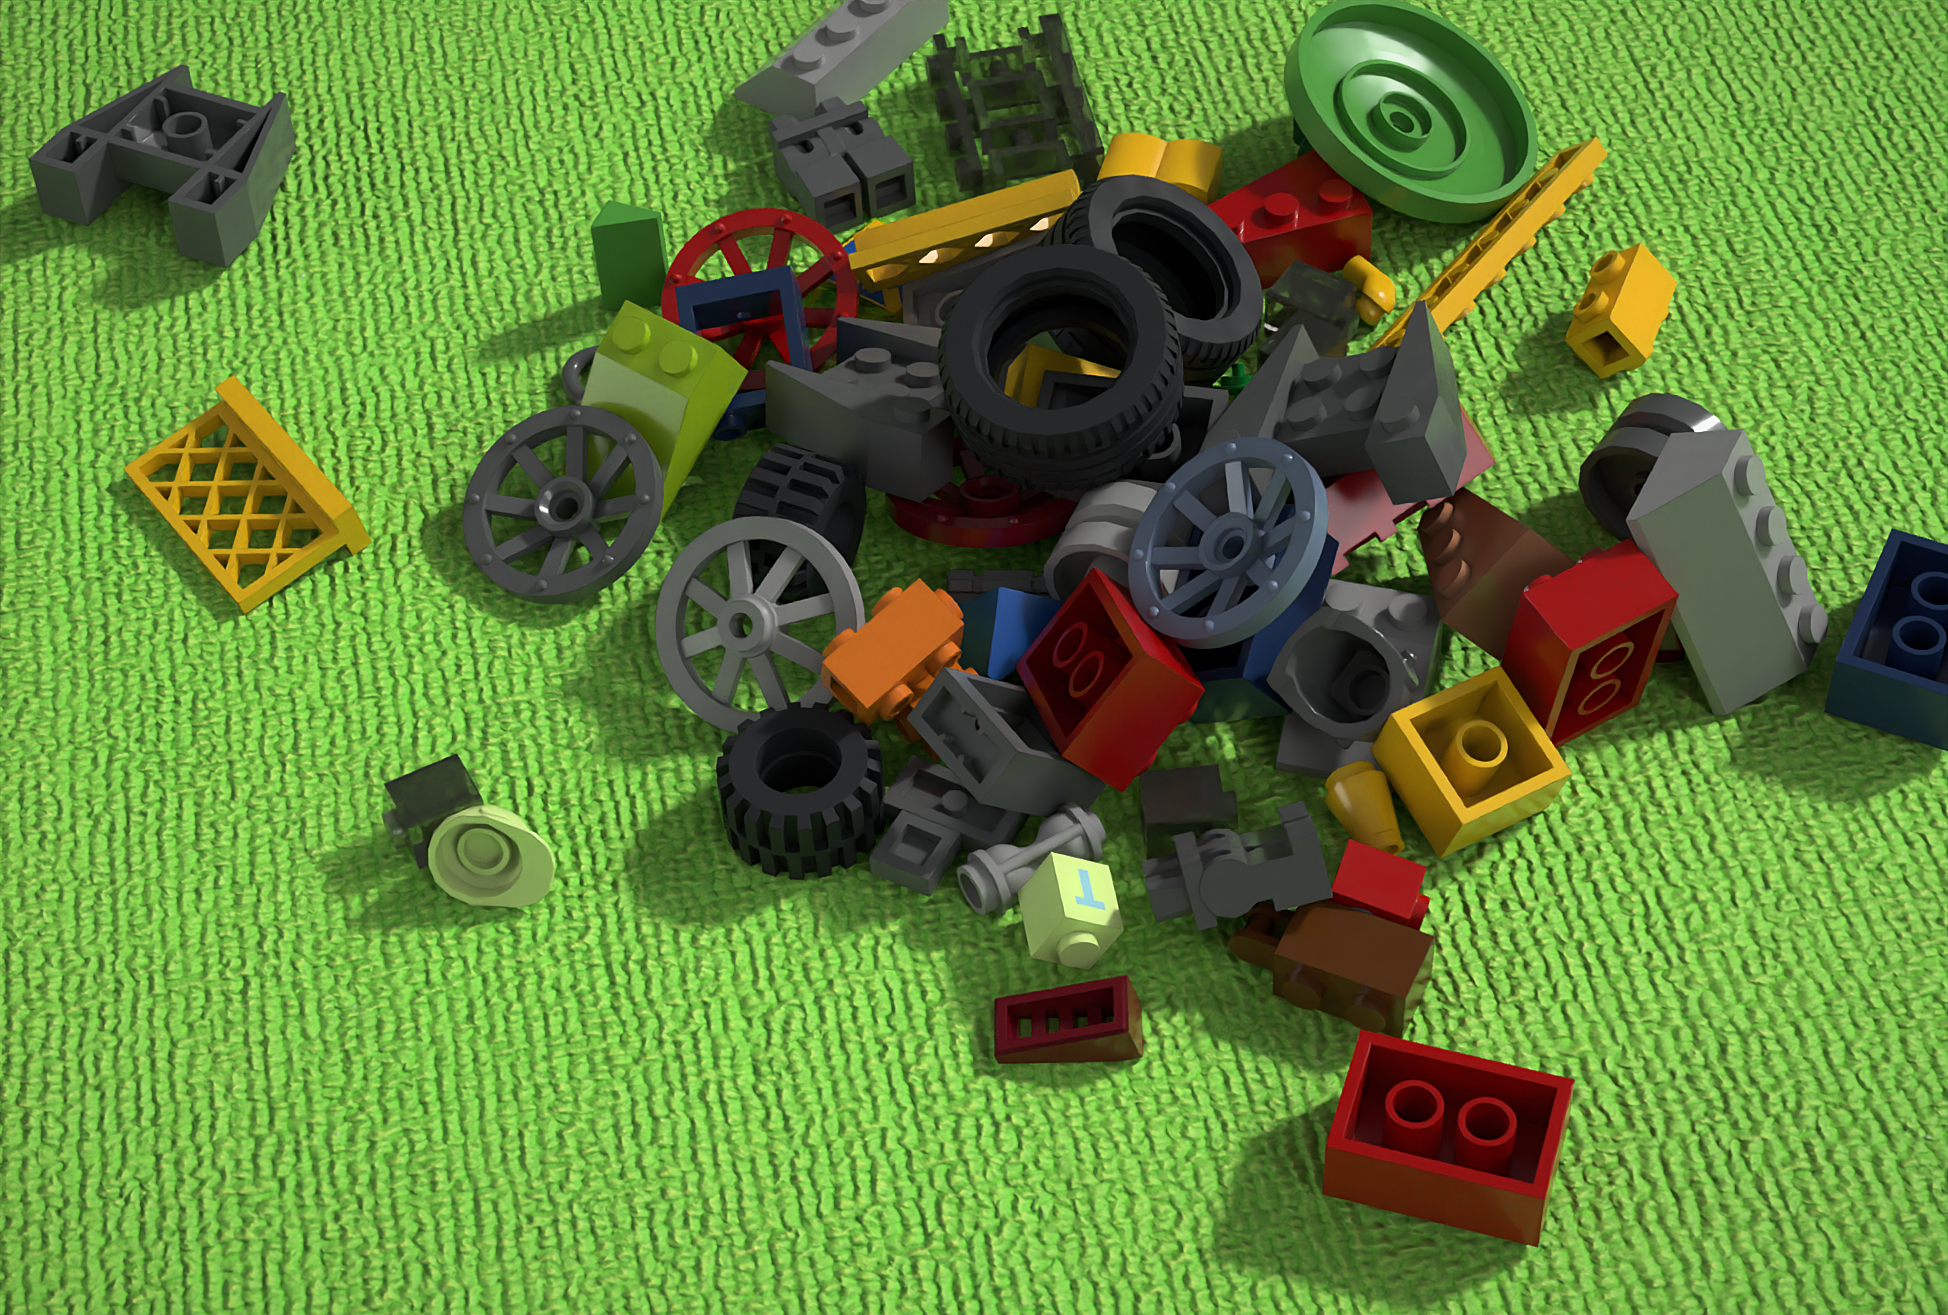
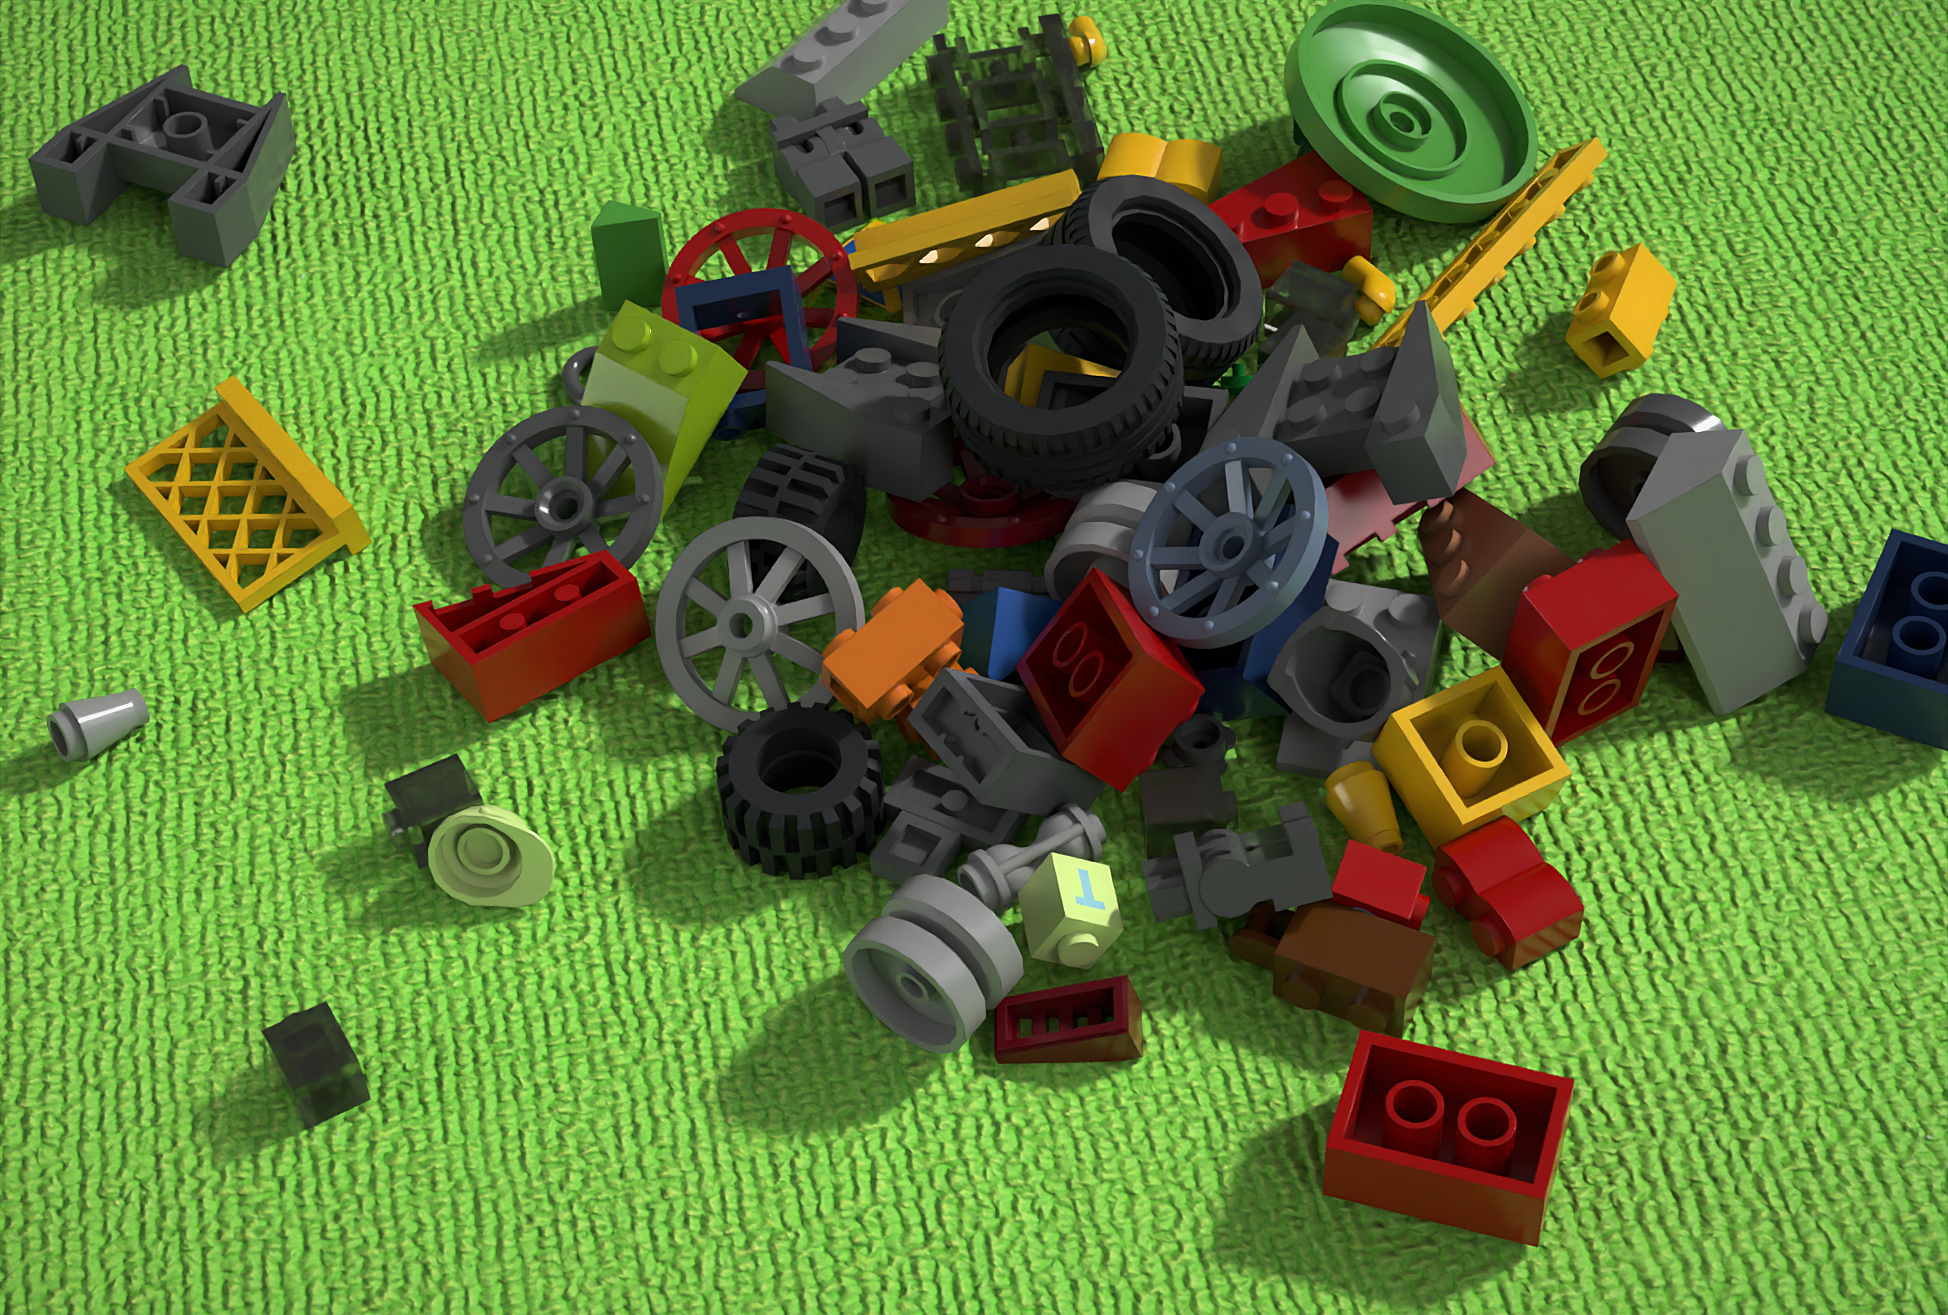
(93, 724): none -> light grey cone
(316, 1064): none -> clear smoke brick
(534, 635): none -> red wedge
(933, 963): none -> light grey wheel
(1086, 42): none -> yellow arm
(1200, 743): none -> dark grey plate
(1507, 893): none -> red brick

